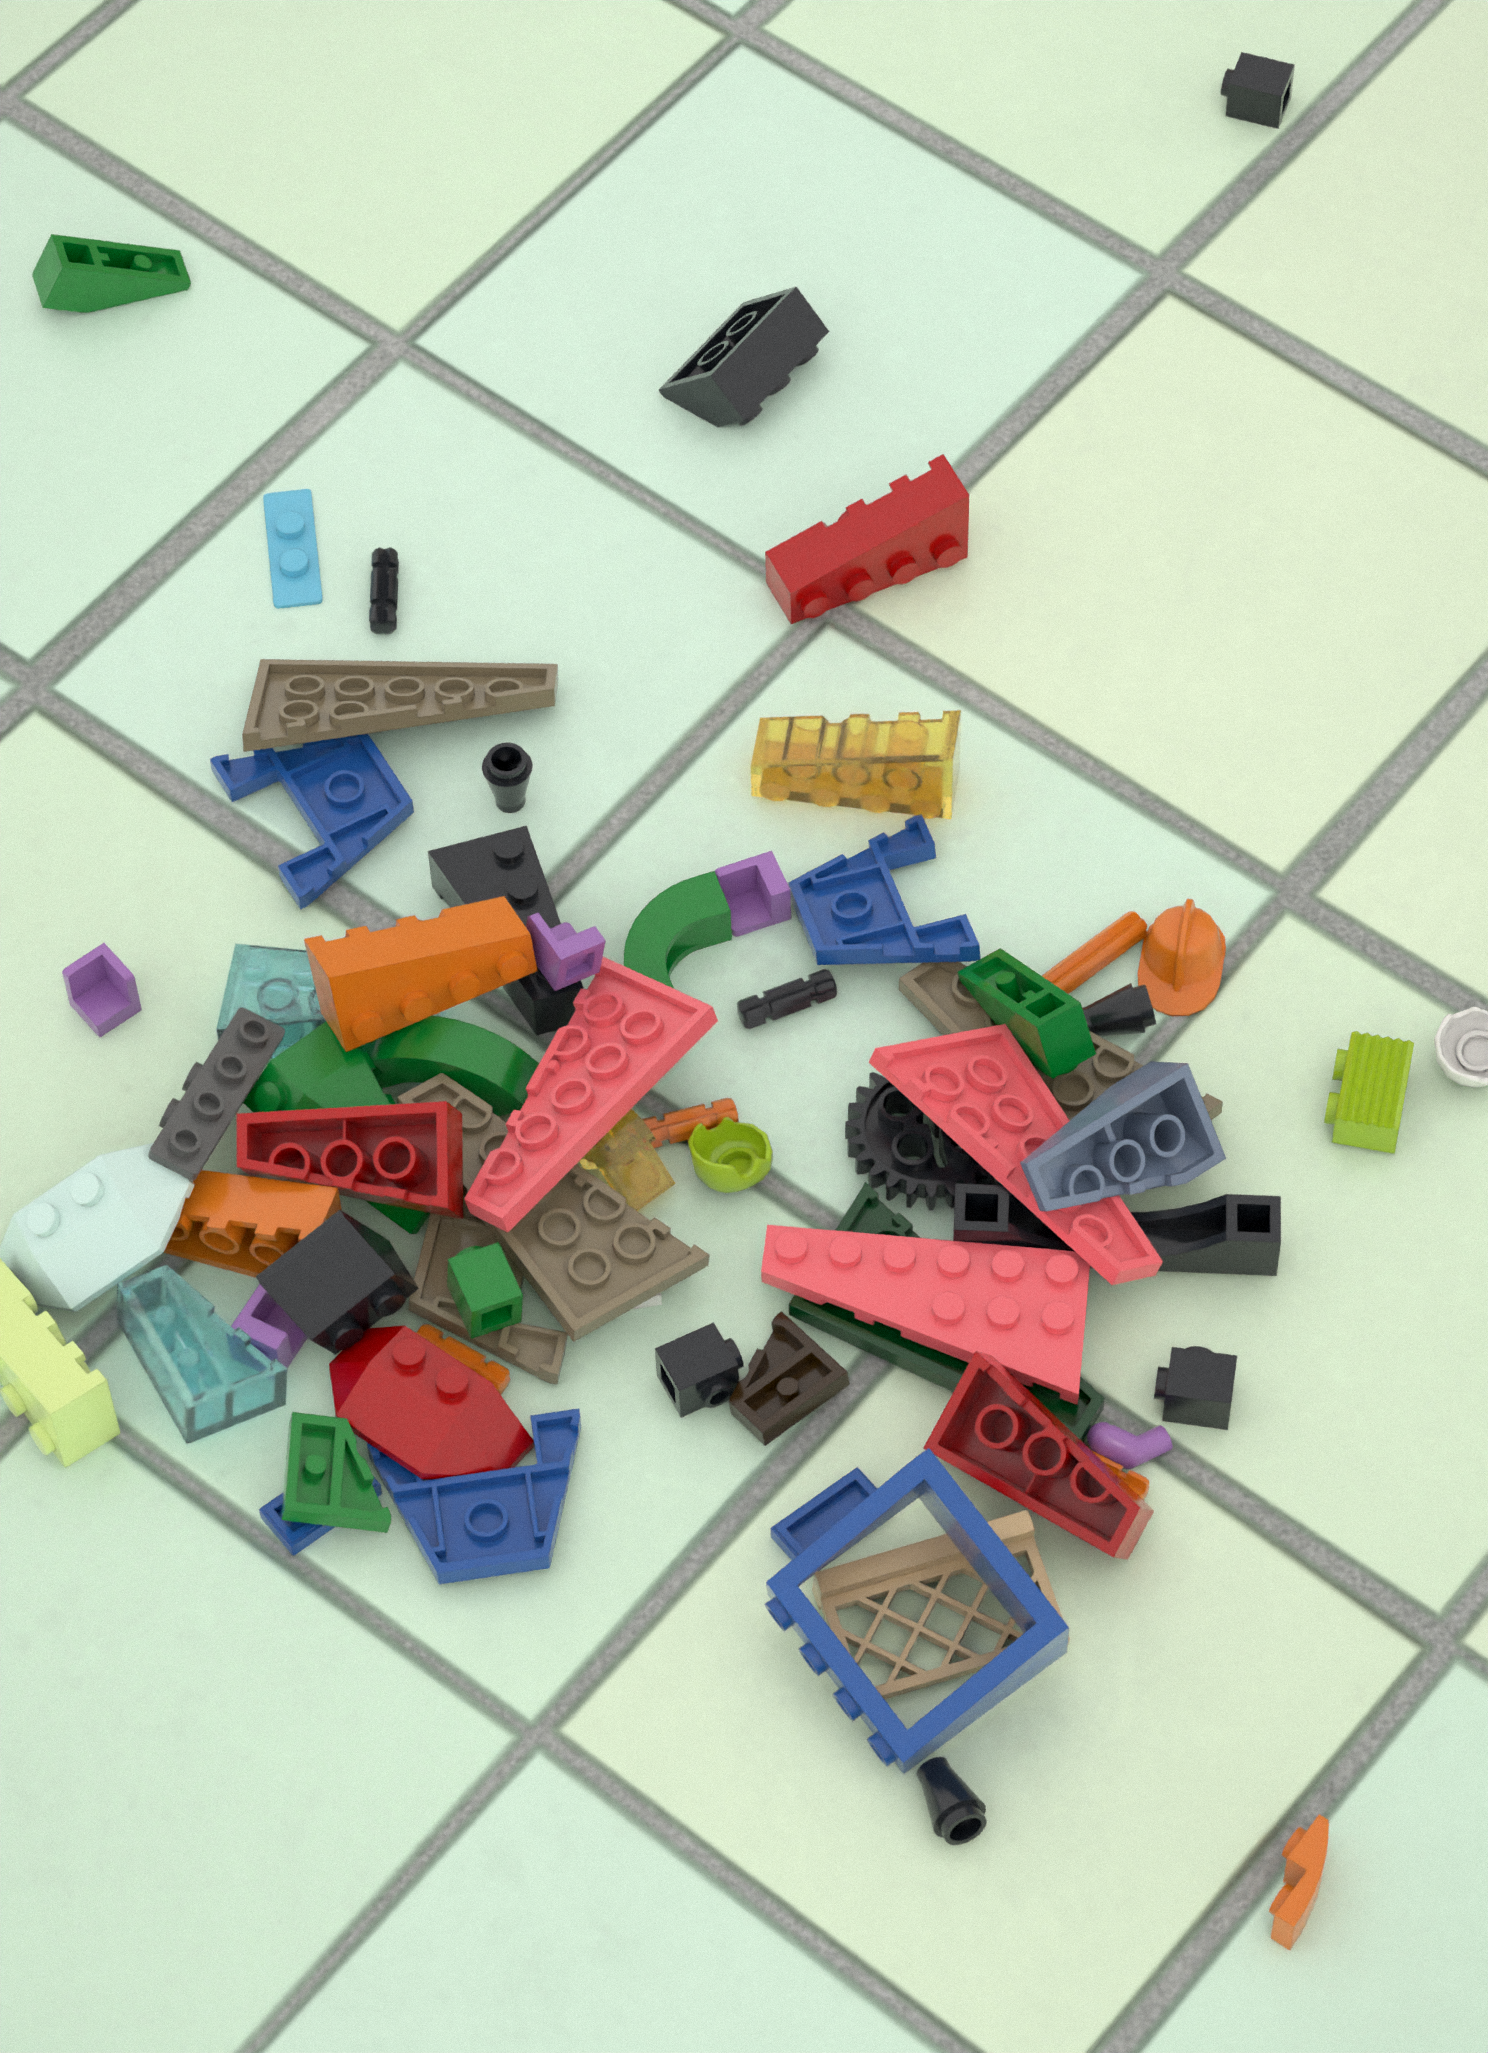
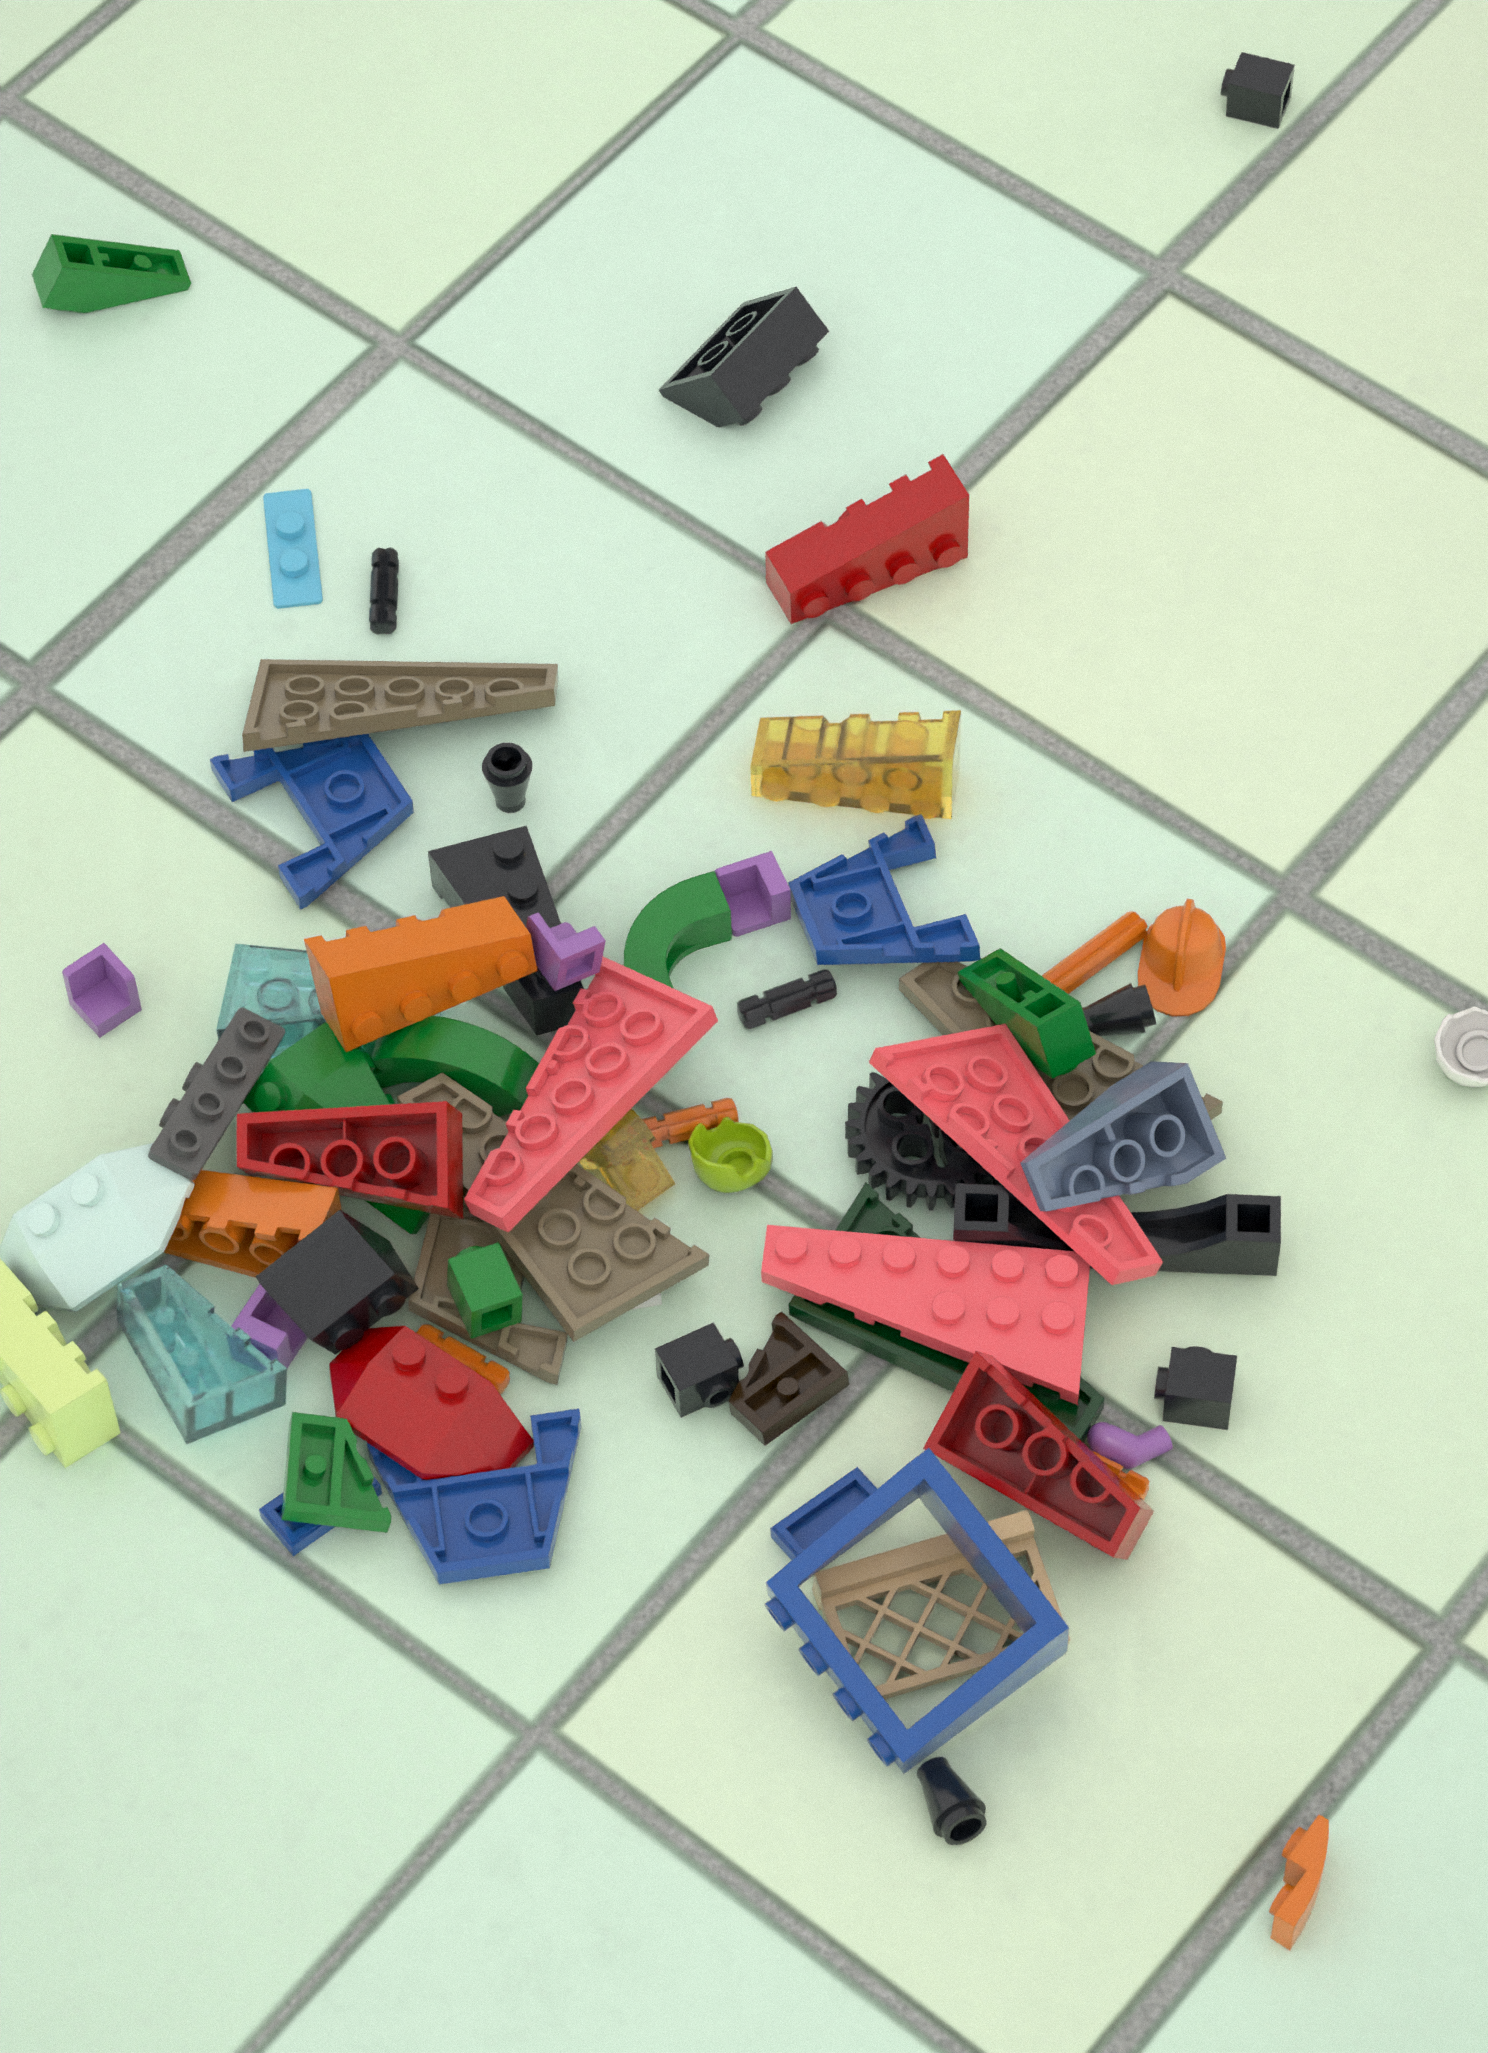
(1371, 1091): lime brick -> none

